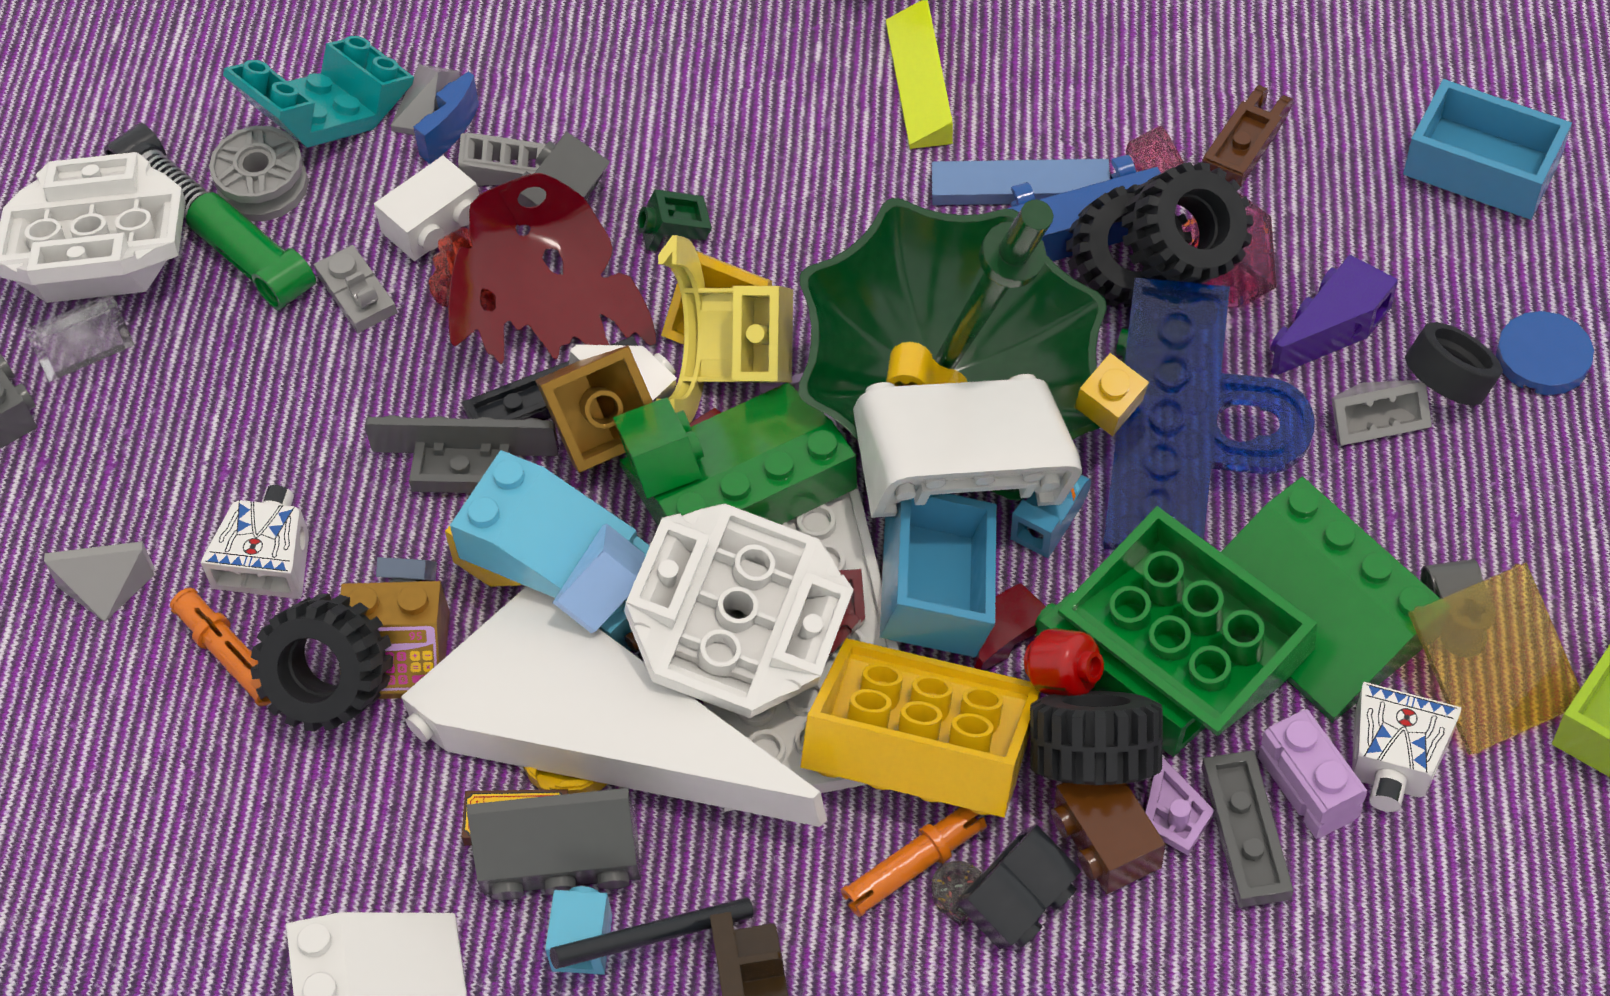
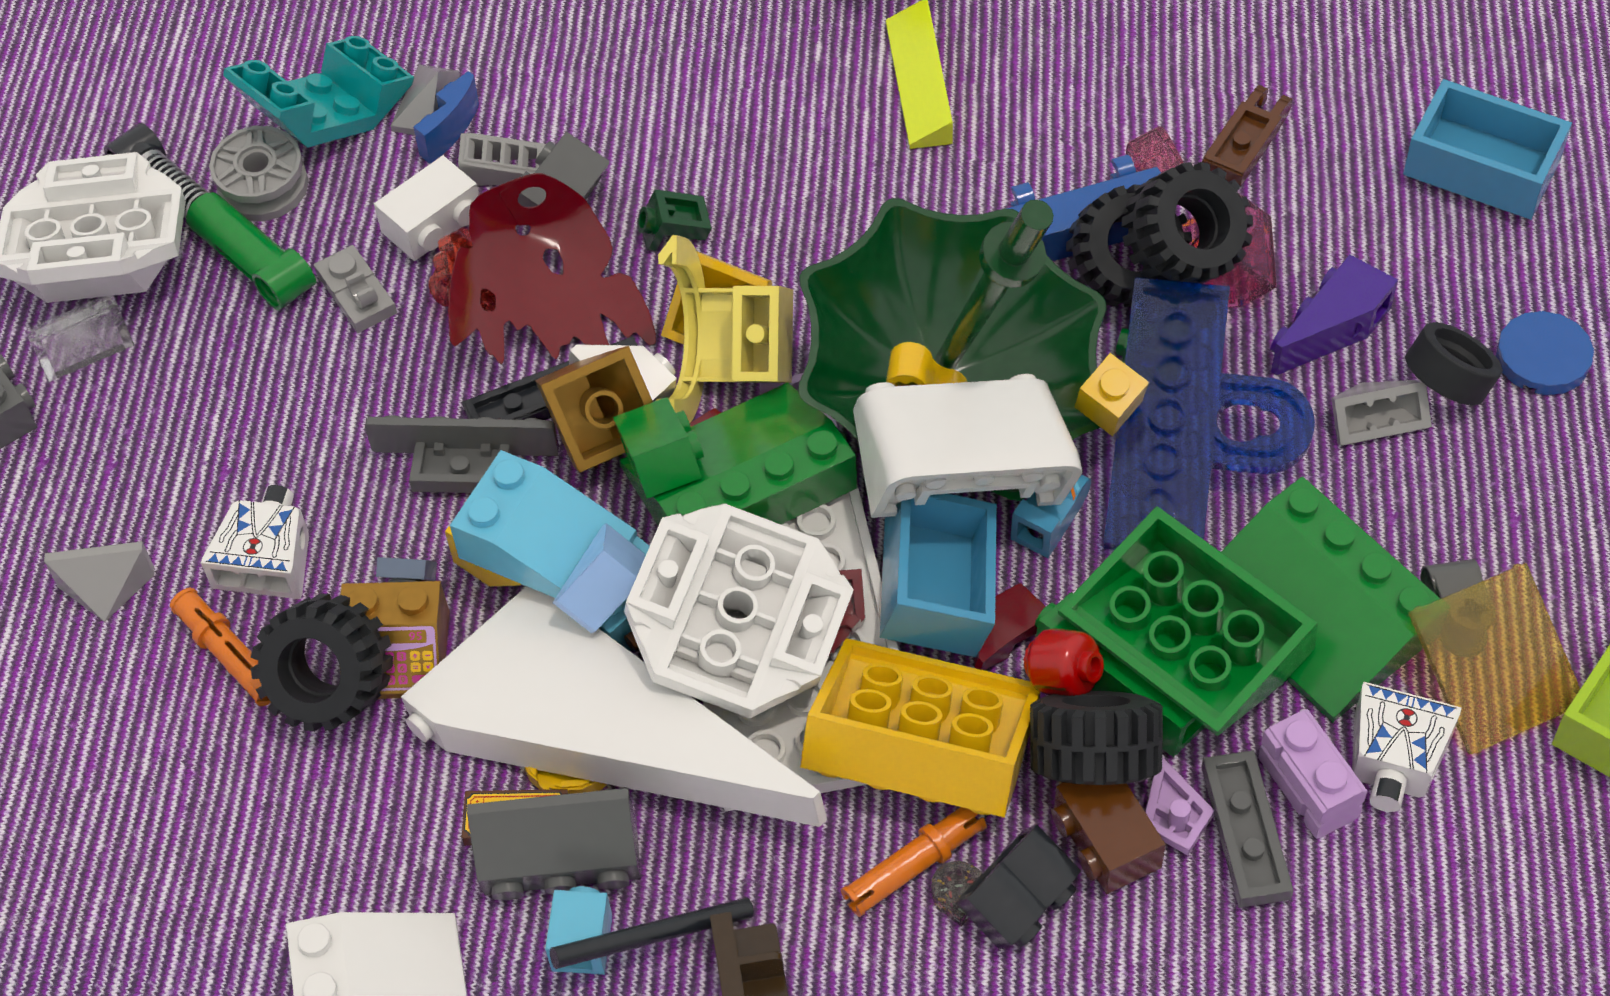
(992, 180): medium blue tile -> none

